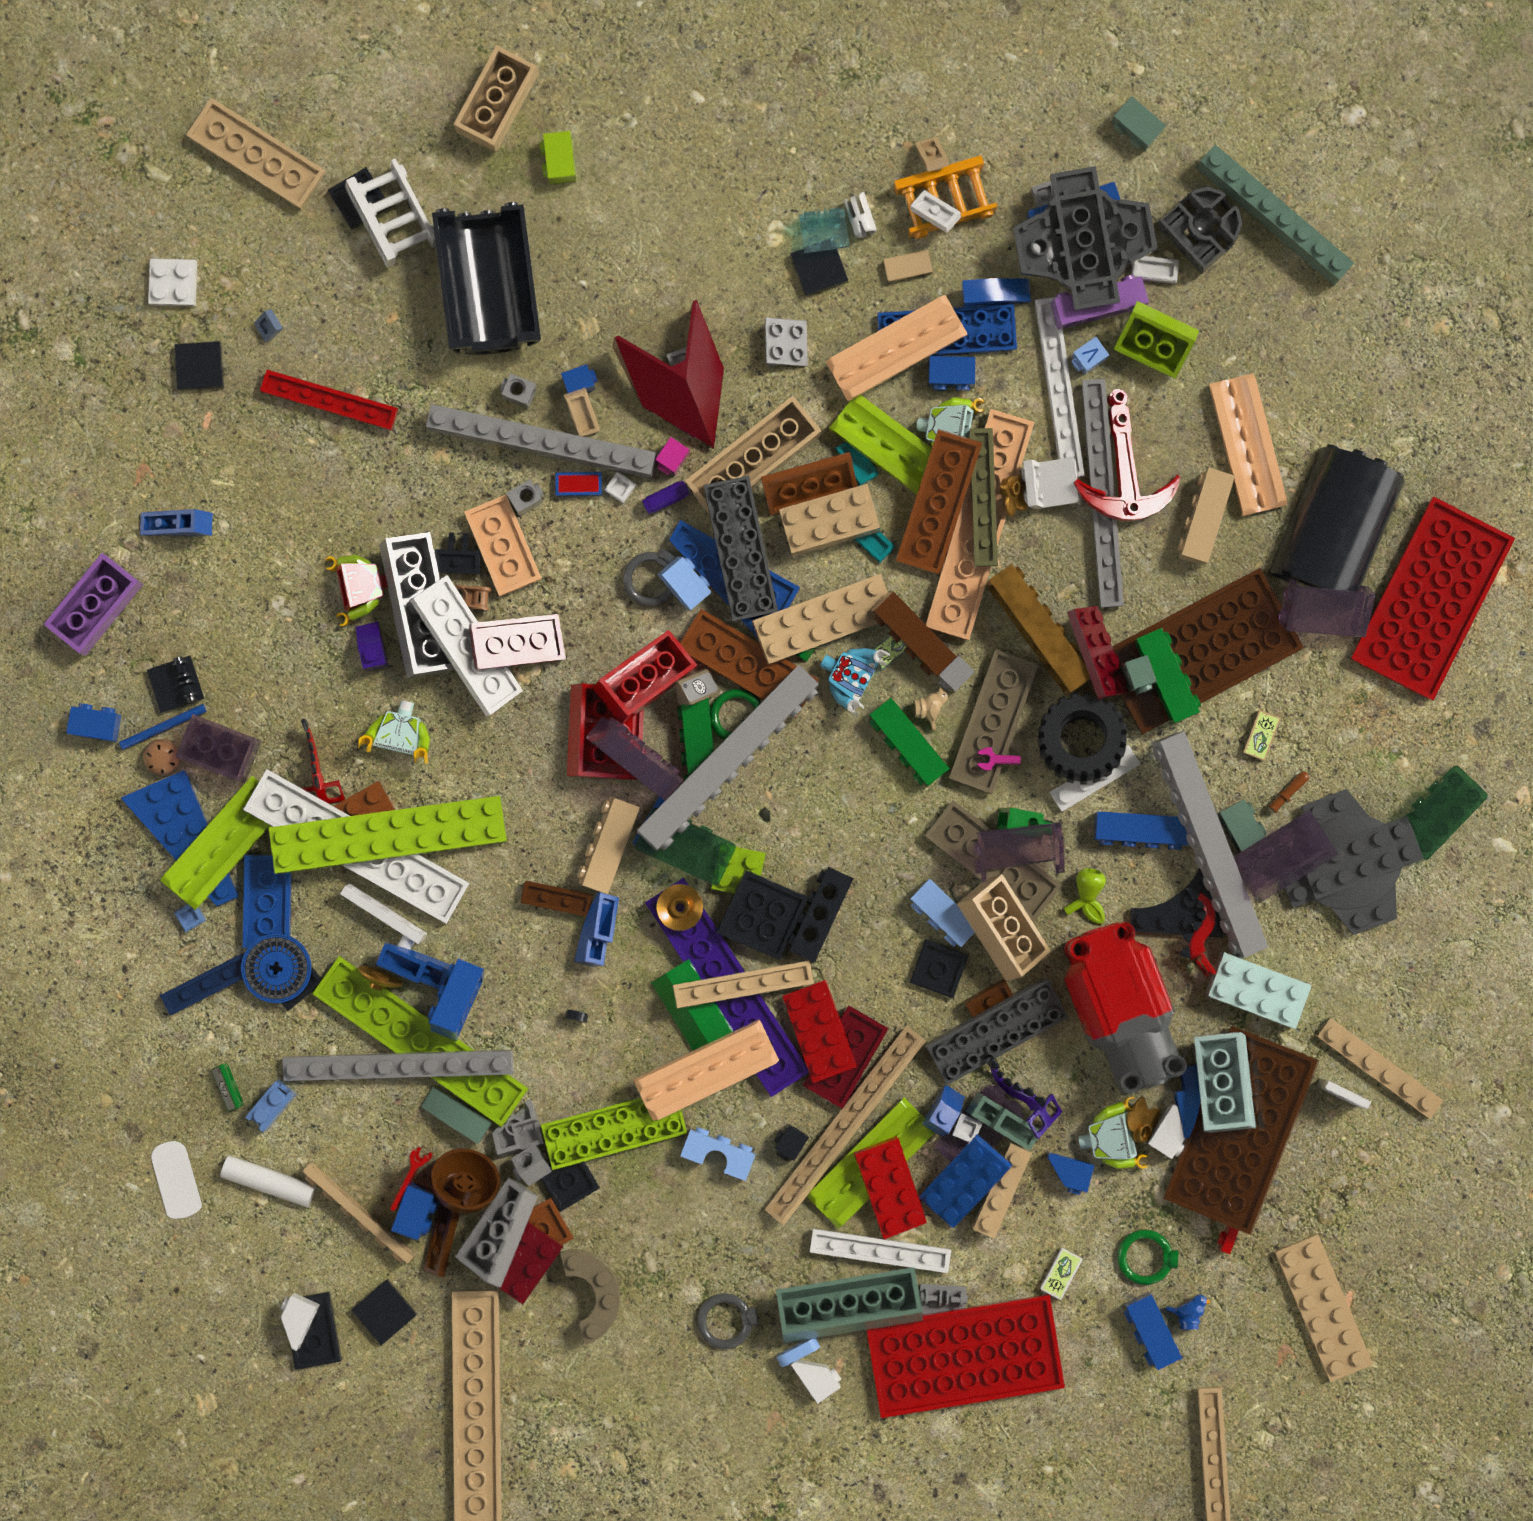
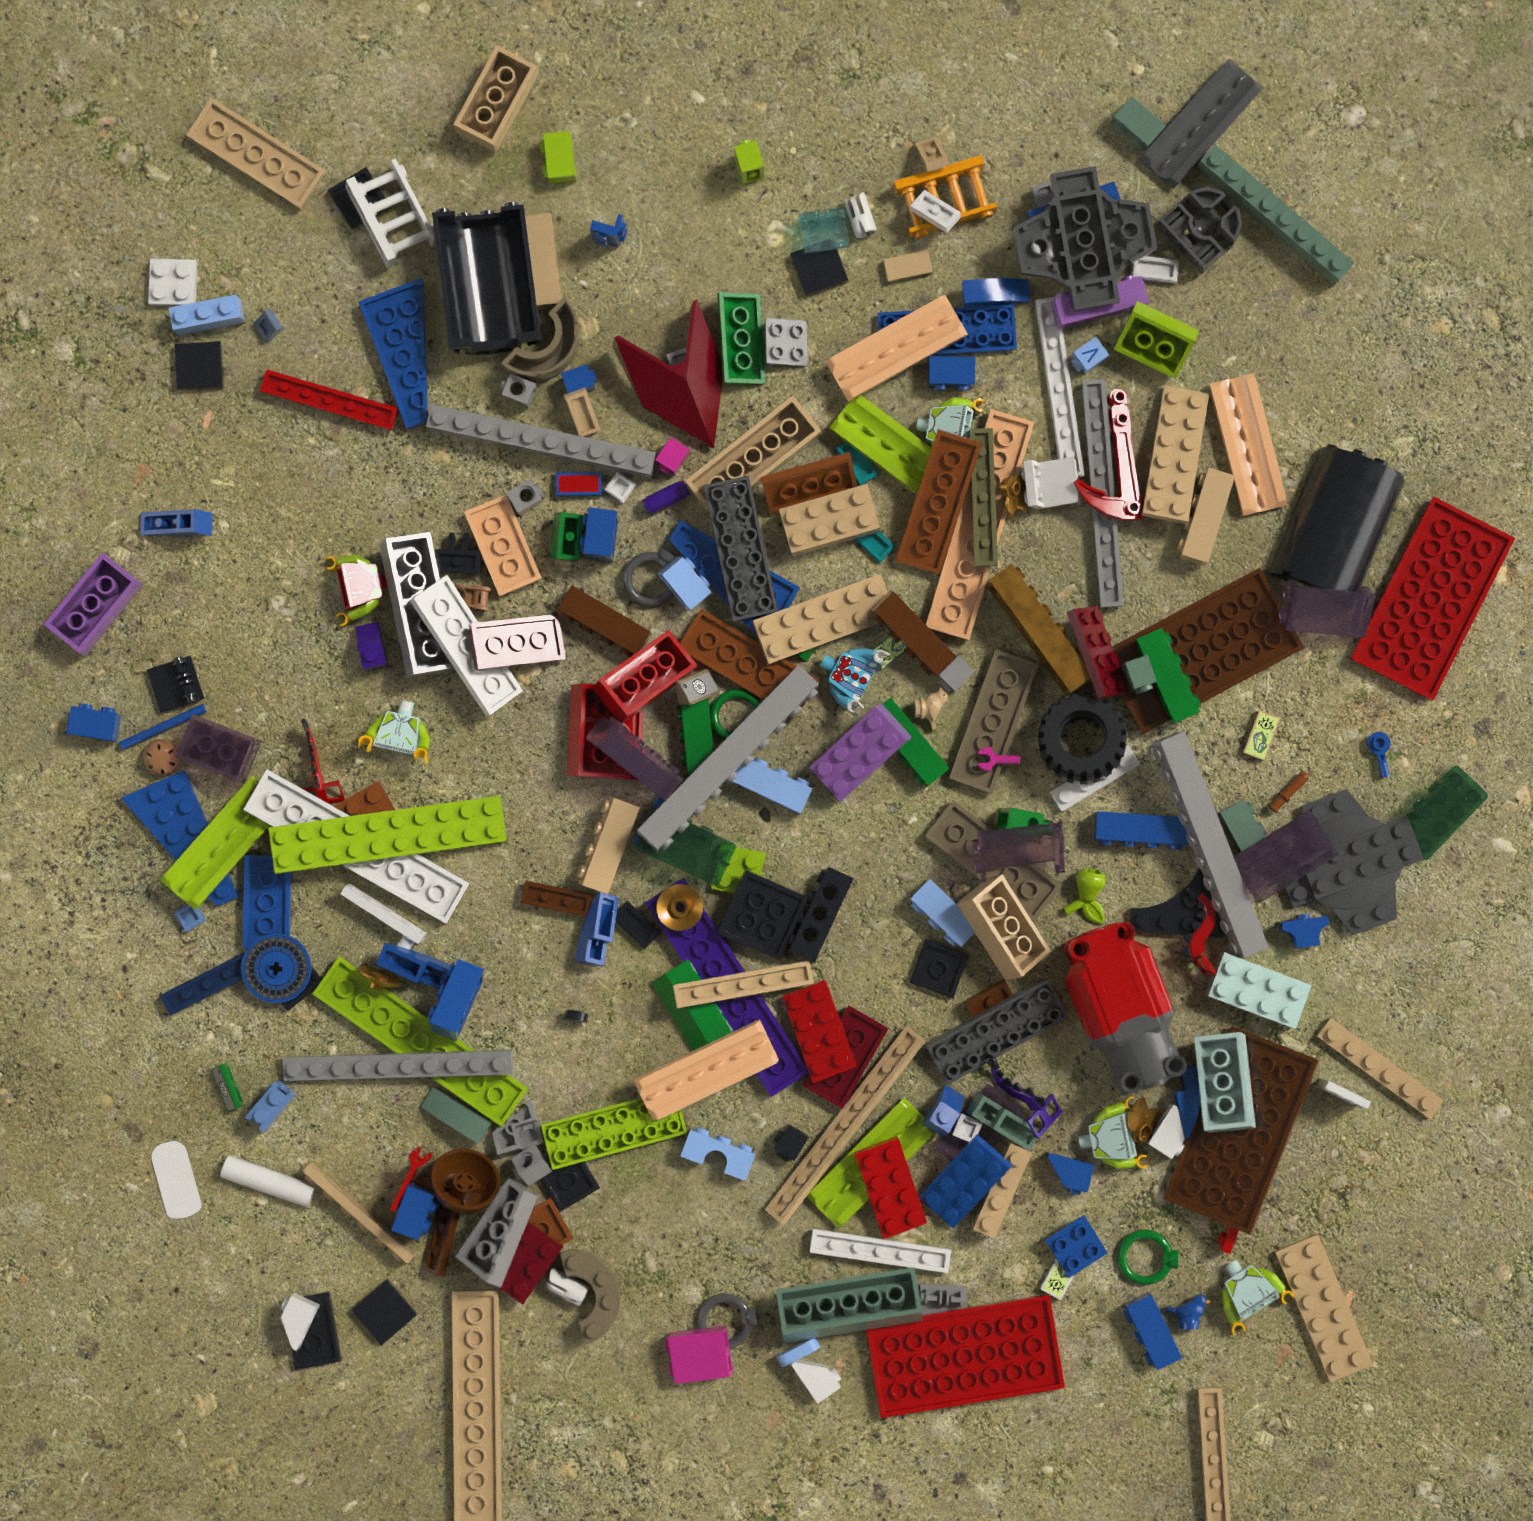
(207, 315): none -> light blue brick
(399, 336): none -> blue wing
(543, 260): none -> tan brick
(556, 356): none -> dark tan brick
(566, 536): none -> green brick
(566, 1287): none -> white arm
(600, 534): none -> blue brick
(604, 621): none -> reddish brown brick
(609, 235): none -> blue bracket
(636, 925): none -> black tile
(699, 1354): none -> dark pink brick
(741, 339): none -> green slope
(748, 161): none -> lime brick
(774, 785): none -> light blue brick
(860, 752): none -> medium lavender brick
(1076, 1246): none -> blue hinge
(1175, 454): none -> tan plate
(1201, 123): none -> dark grey plate
(1250, 1292): none -> torso
(1304, 930): none -> blue brick
(1379, 744): none -> blue plate

